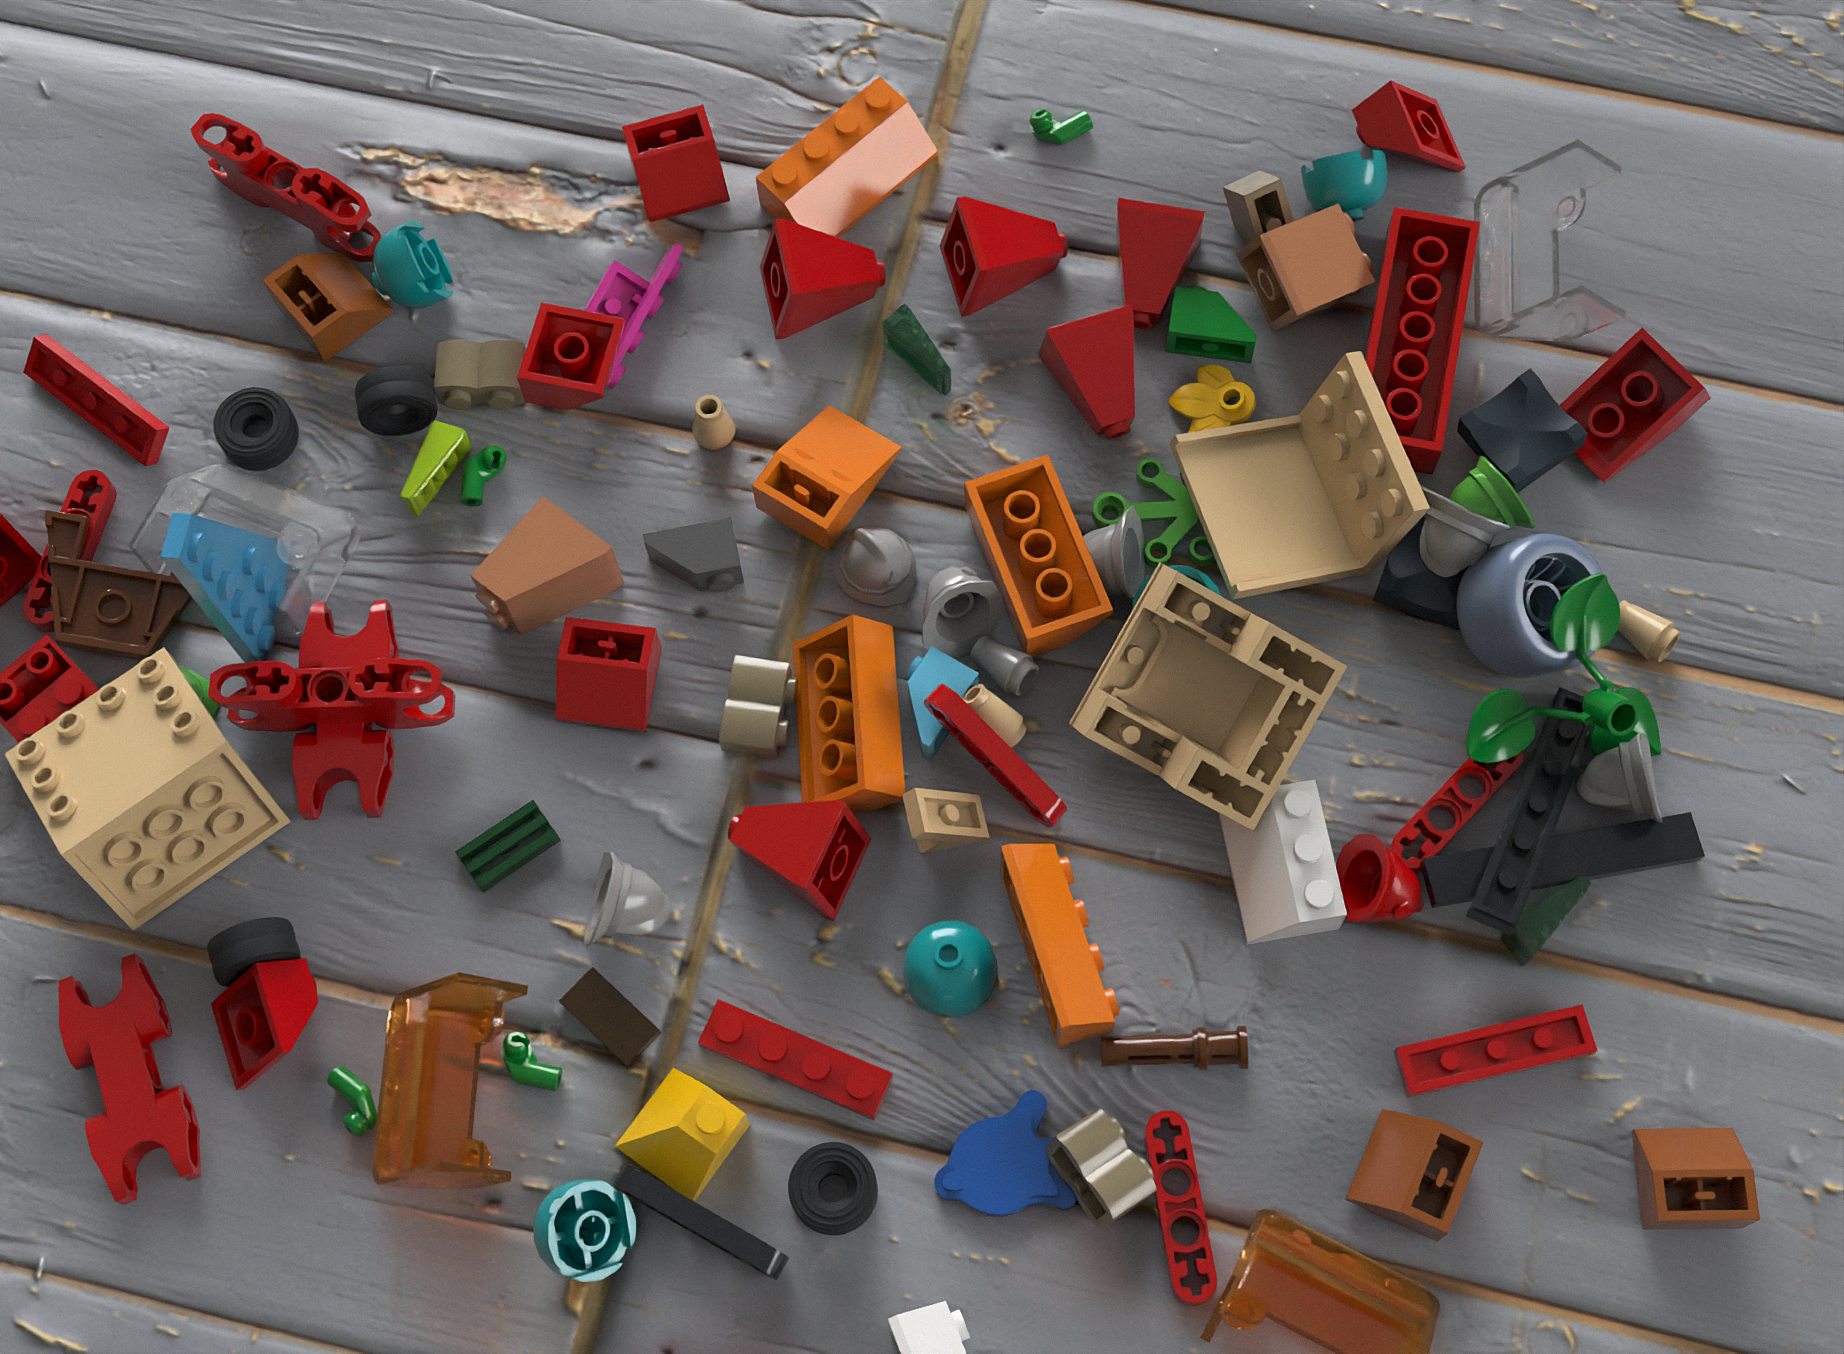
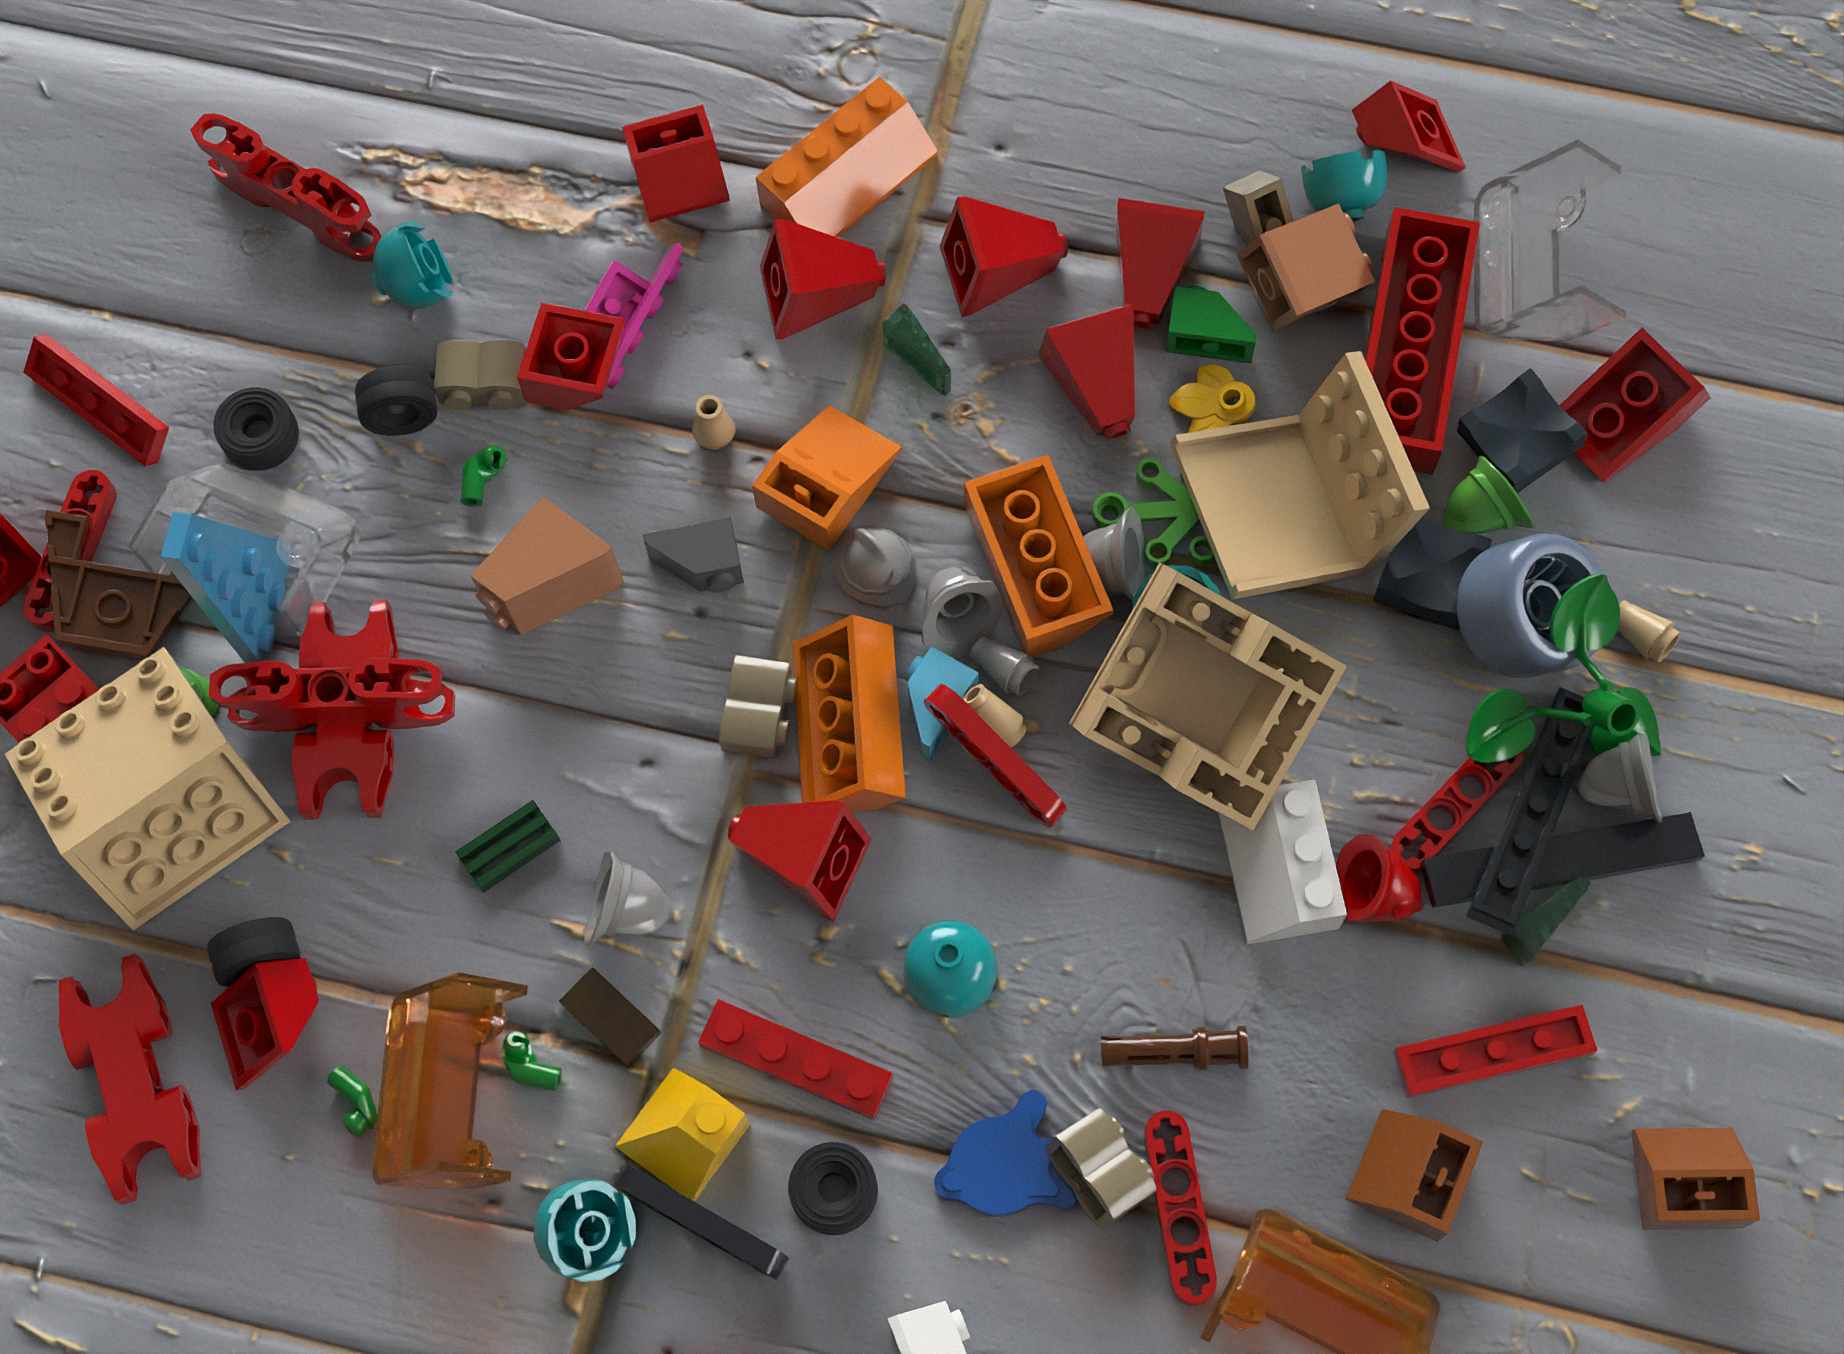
(326, 300): dark orange slope -> none
(436, 461): lime slope -> none
(606, 673): red slope -> none
(944, 819): tan slope -> none
(1056, 942): orange slope -> none
(1059, 132): green arm -> none
(1454, 535): light grey piece -> none

